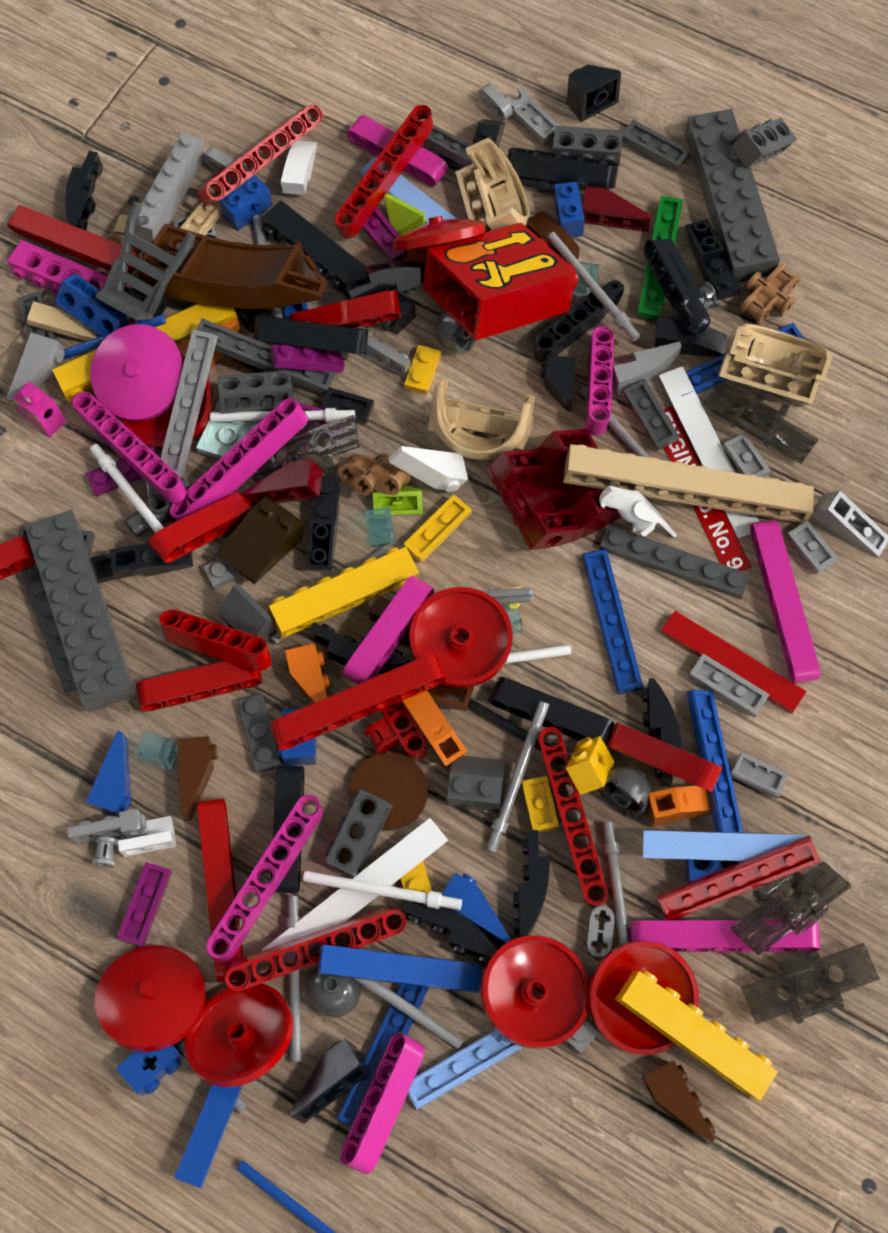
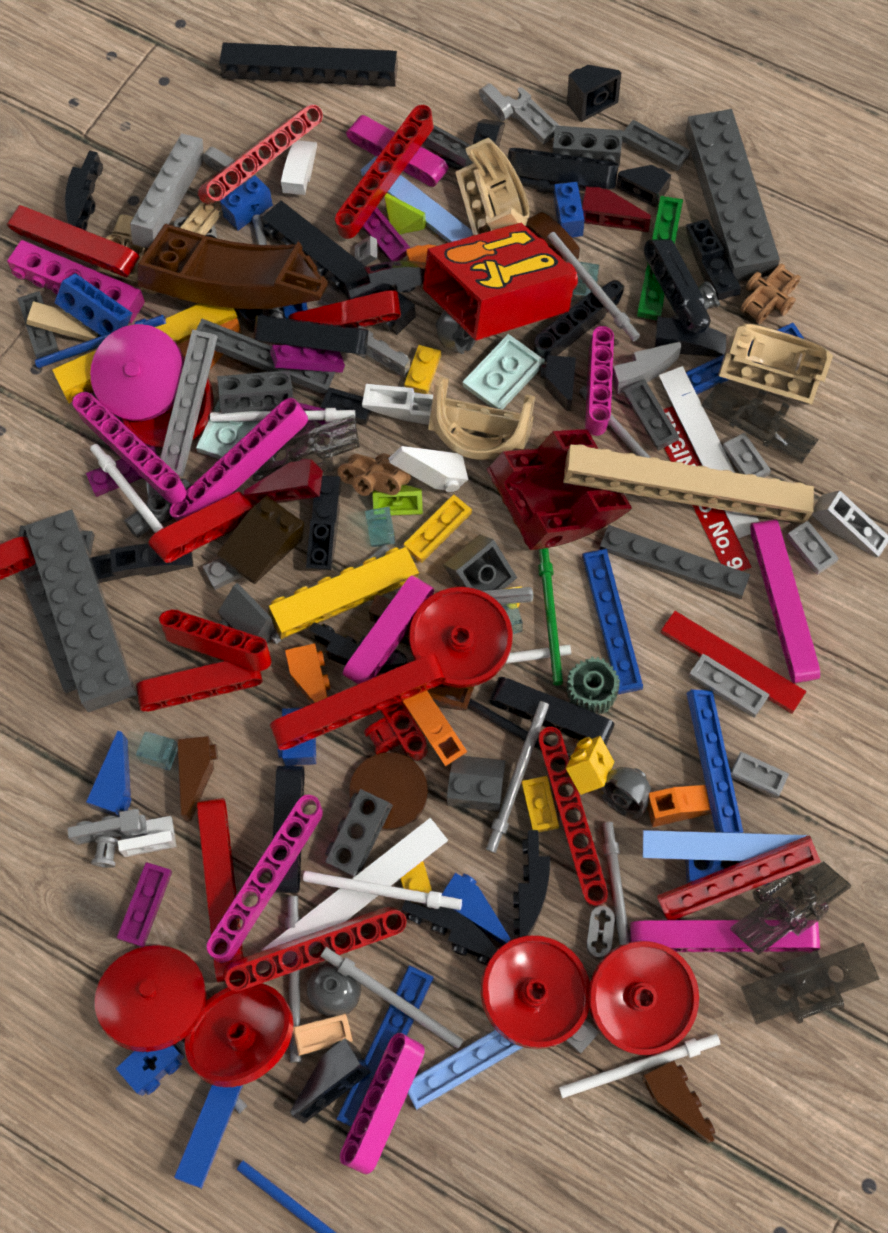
(33, 404): dark pink torso -> none
(36, 363): light grey slope -> none
(142, 299): dark grey hand -> none
(259, 733): dark grey plate -> none
(309, 64): none -> black brick
(321, 1034): none -> light nougat tile
(366, 250): none -> light grey plate
(398, 403): none -> white slope
(399, 969): blue tile -> none
(438, 232): red dish -> none
(480, 566): none -> dark grey slope
(503, 373): none -> light aqua plate
(546, 571): none -> green bar
(593, 672): none -> sand green brick
(634, 508): white animal -> none
(644, 183): none -> black slope
(660, 722): black slope -> none
(664, 756): red beam -> none
(690, 1048): none -> white bar
(696, 1035): yellow brick -> none
(763, 142): dark grey brick -> none

